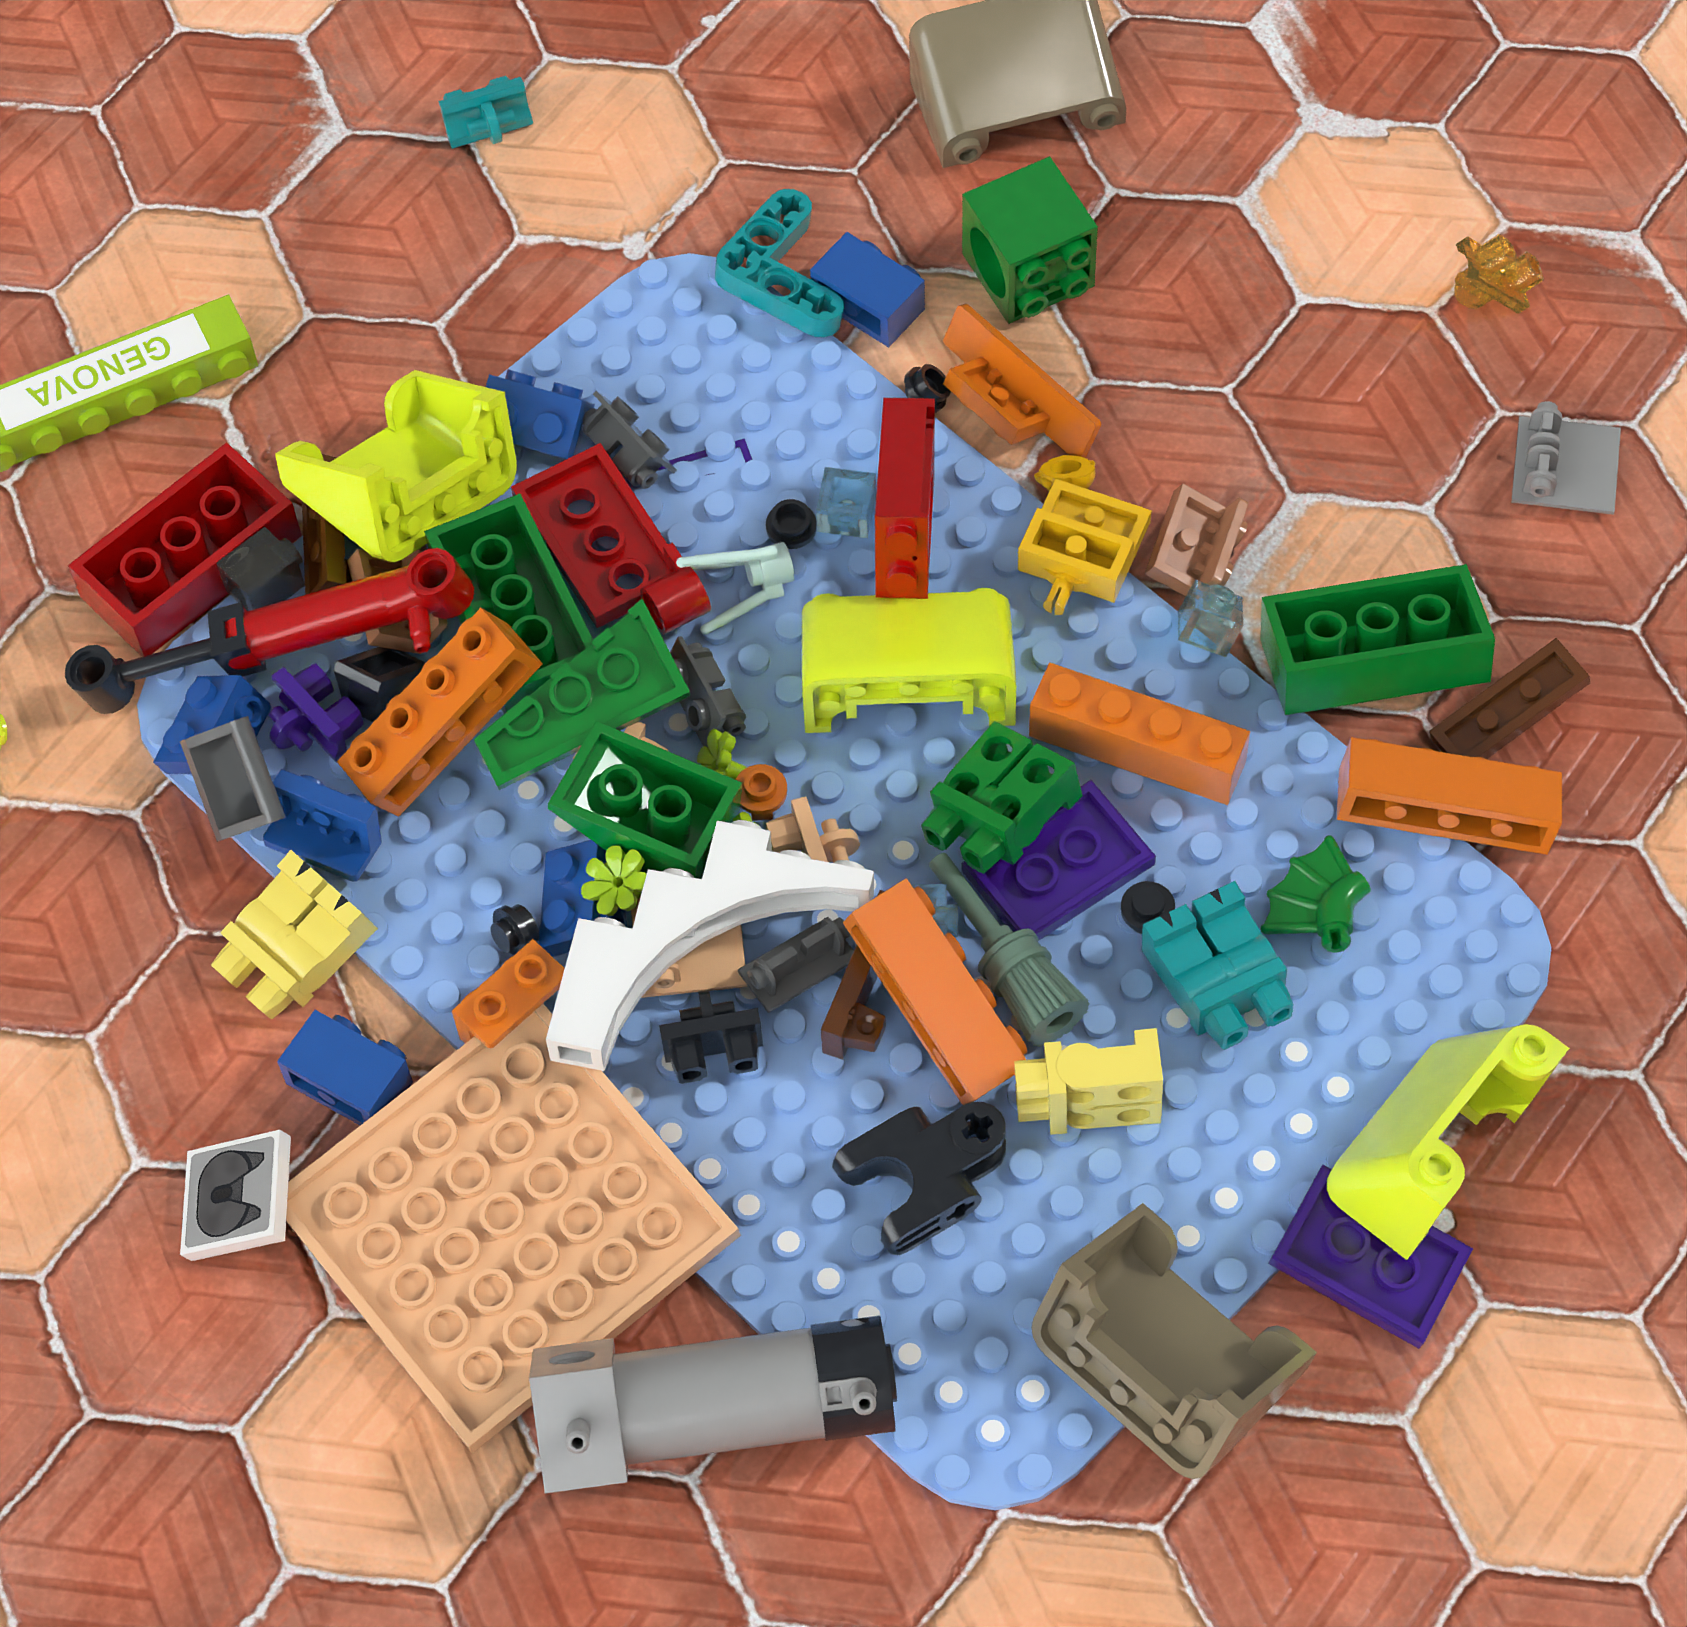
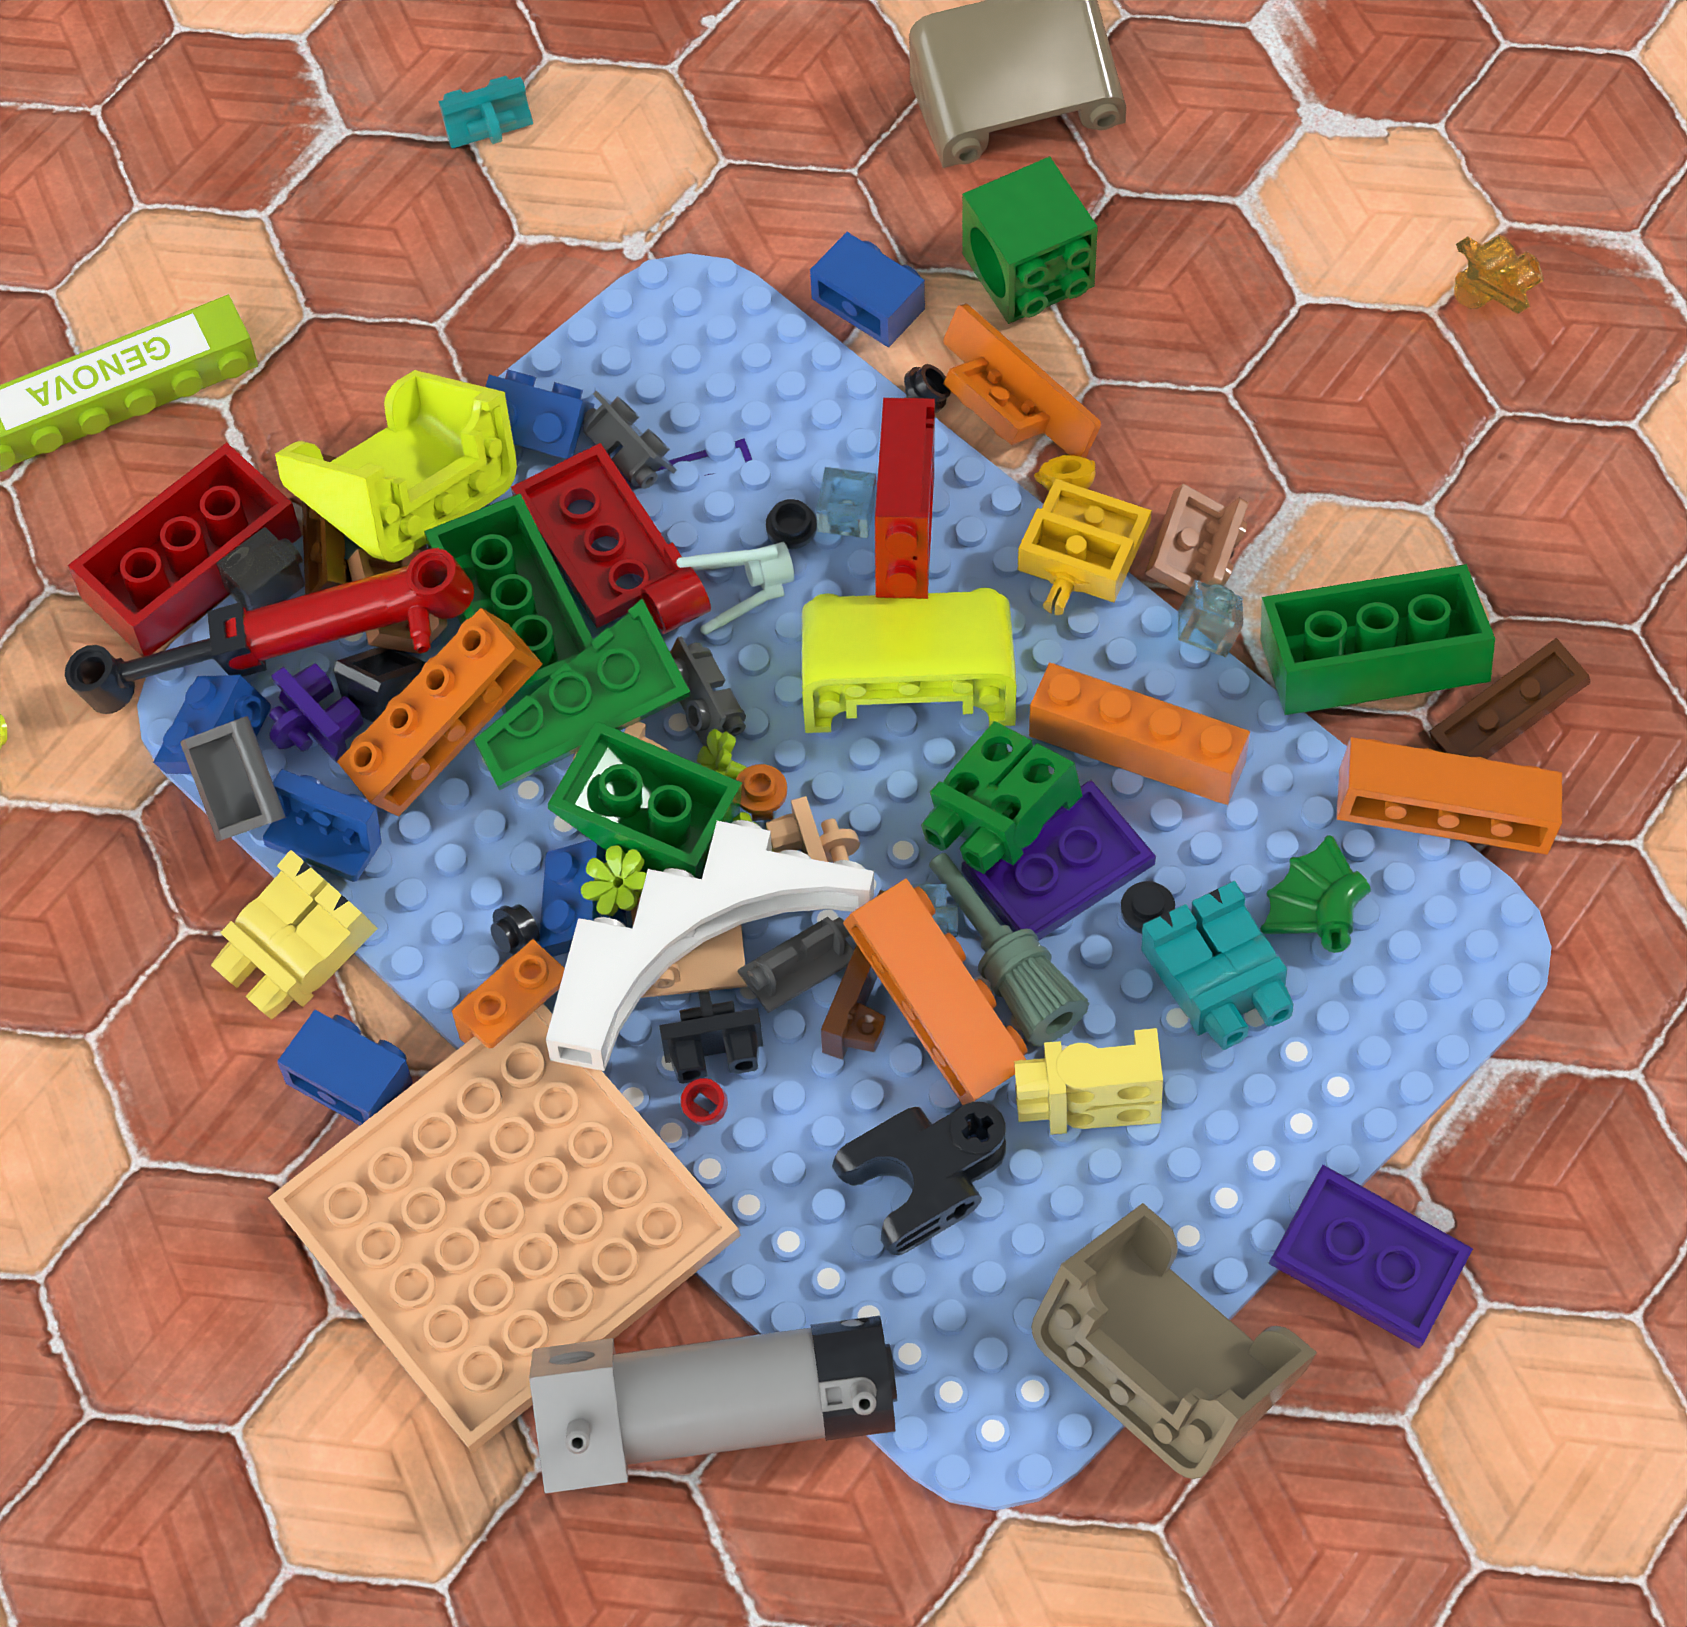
(235, 1195): tile -> none
(711, 1091): none -> red hinge
(809, 305): teal beam -> none
(1397, 1167): neon yellow windscreen -> none
(1565, 462): light grey hinge -> none

